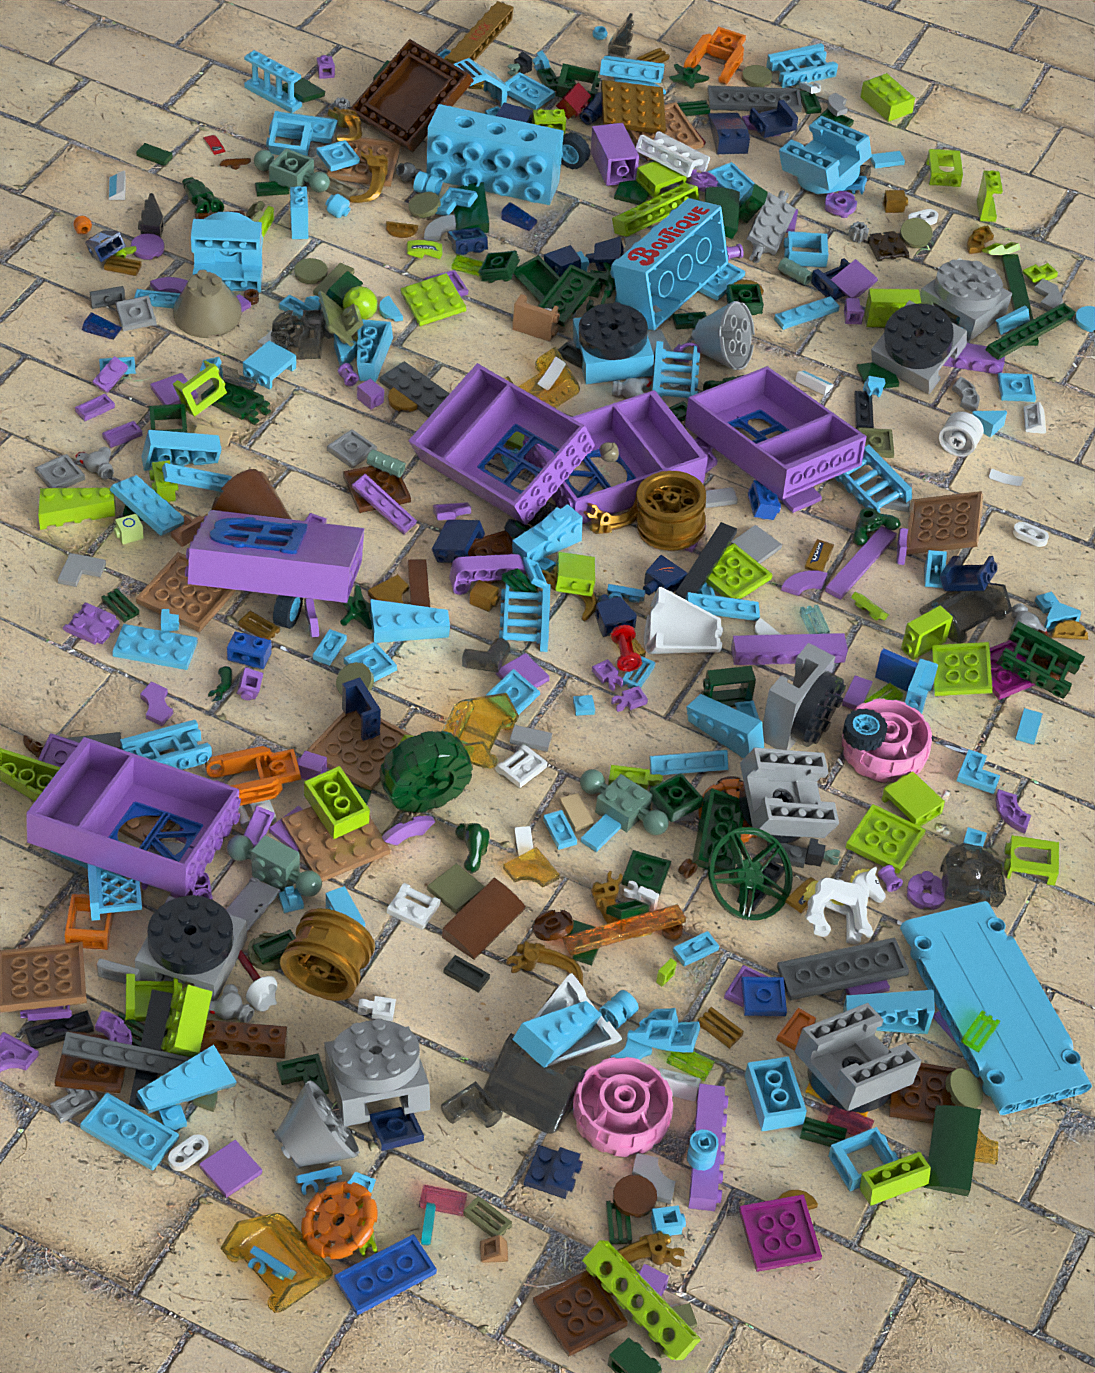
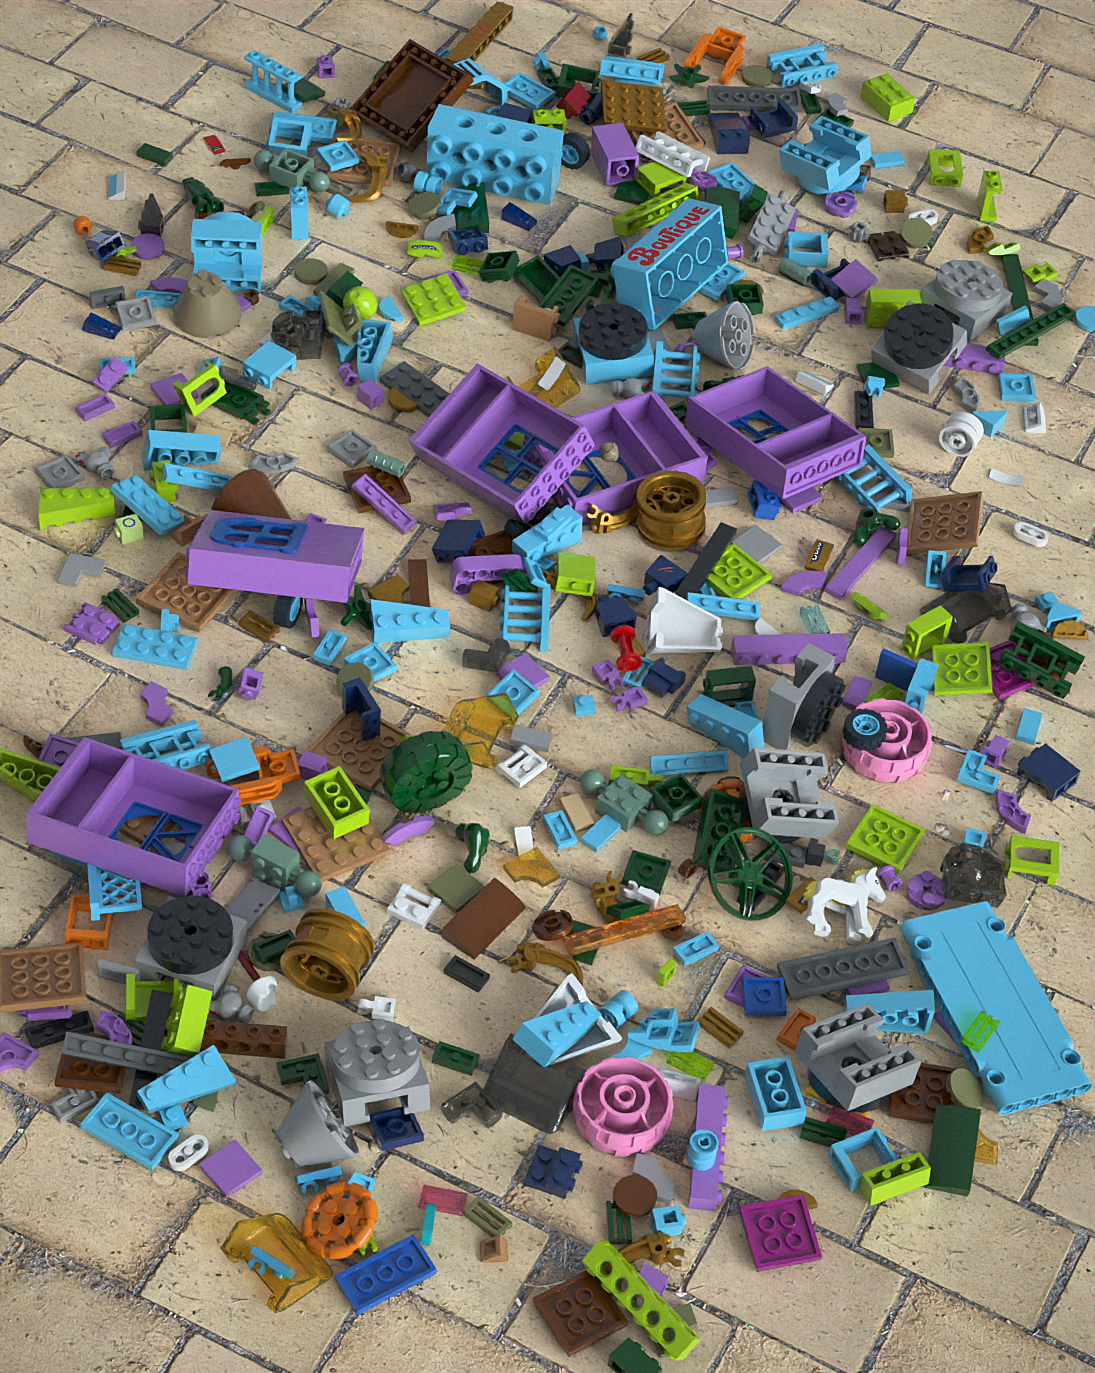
(234, 759): none -> medium azure tile
(249, 650): blue brick -> none
(273, 464): none -> light grey tile
(455, 1058): none -> dark green plate
(521, 64): black piece -> none
(664, 678): none -> dark blue piece
(914, 799): lime panel -> none
(995, 750): none -> medium lavender brick
(1049, 770): none -> dark blue panel

